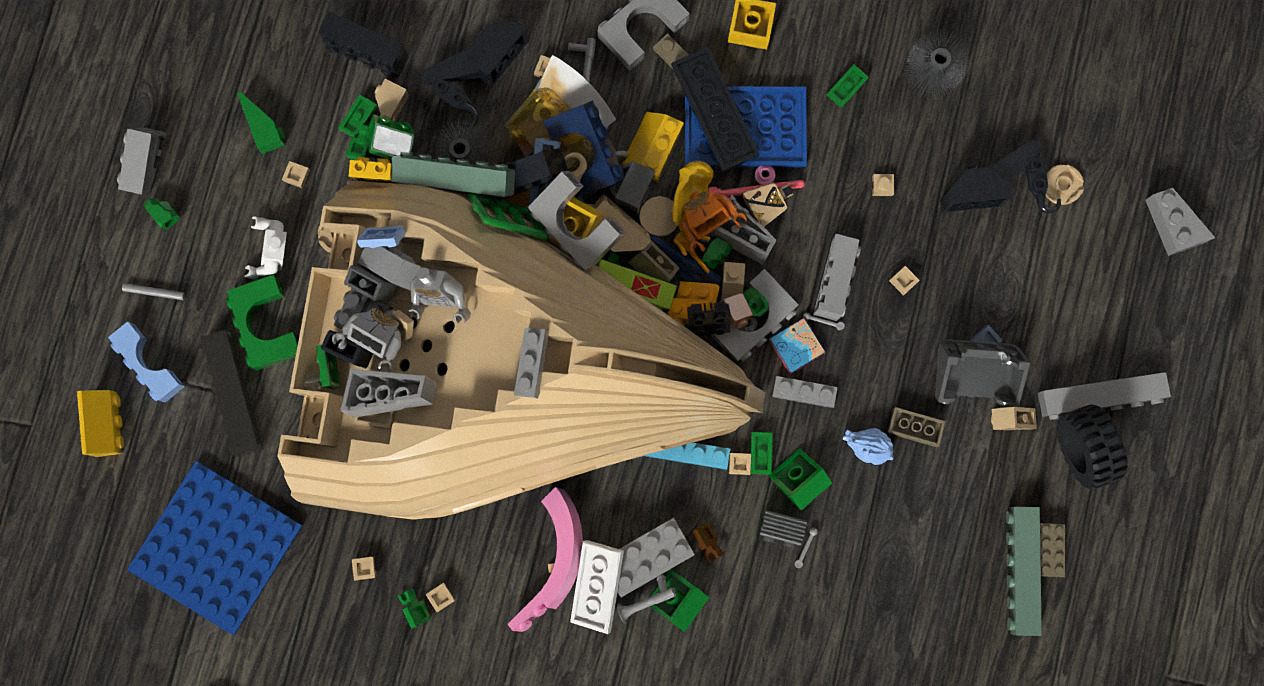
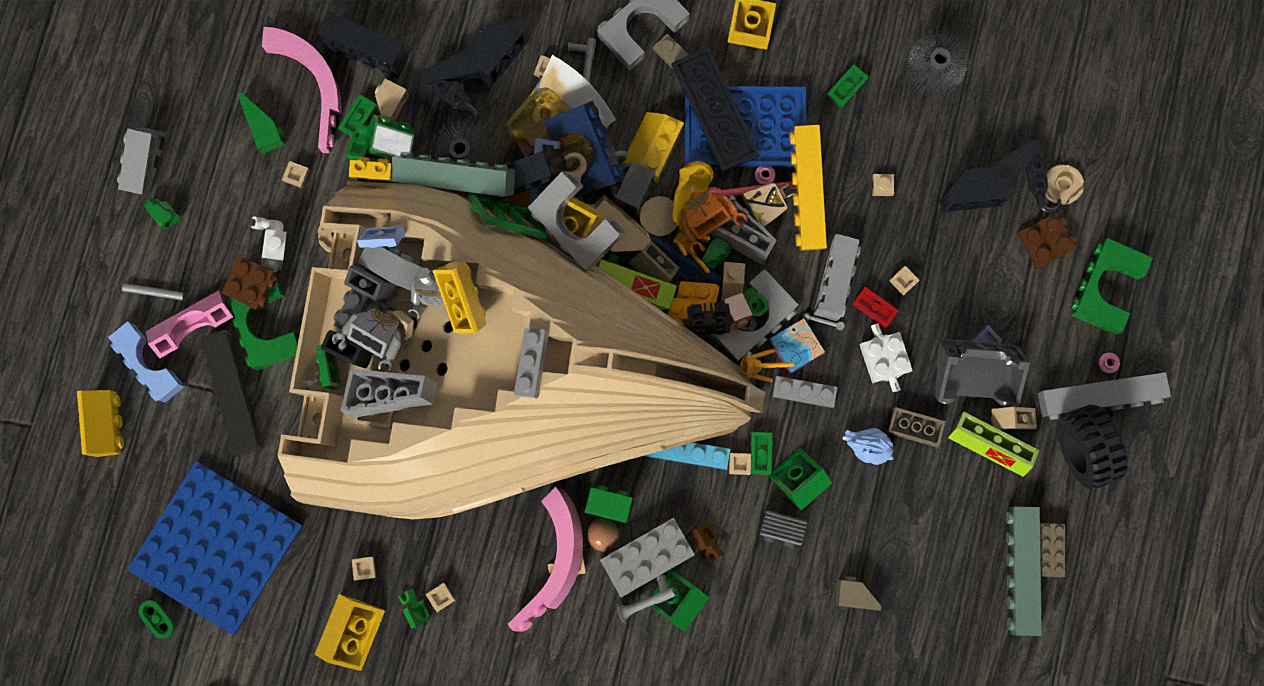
(155, 621): none -> green plate
(169, 333): none -> bright pink arch
(250, 283): none -> reddish brown plate
(290, 45): none -> bright pink arch
(349, 633): none -> yellow slope
(460, 297): none -> yellow slope
(597, 586): white tile -> none
(603, 534): none -> nougat hair
(608, 504): none -> green brick
(751, 366): none -> light orange plant
(798, 563): light grey hinge -> none
(809, 187): none -> yellow brick
(855, 595): none -> dark tan slope
(875, 307): none -> red plate
(886, 357): none -> white plate
(993, 444): none -> lime brick
(1047, 240): none -> reddish brown plate
(1089, 303): none -> green arch
(1103, 363): none -> bright pink plate
(1176, 222): light grey wedge -> none

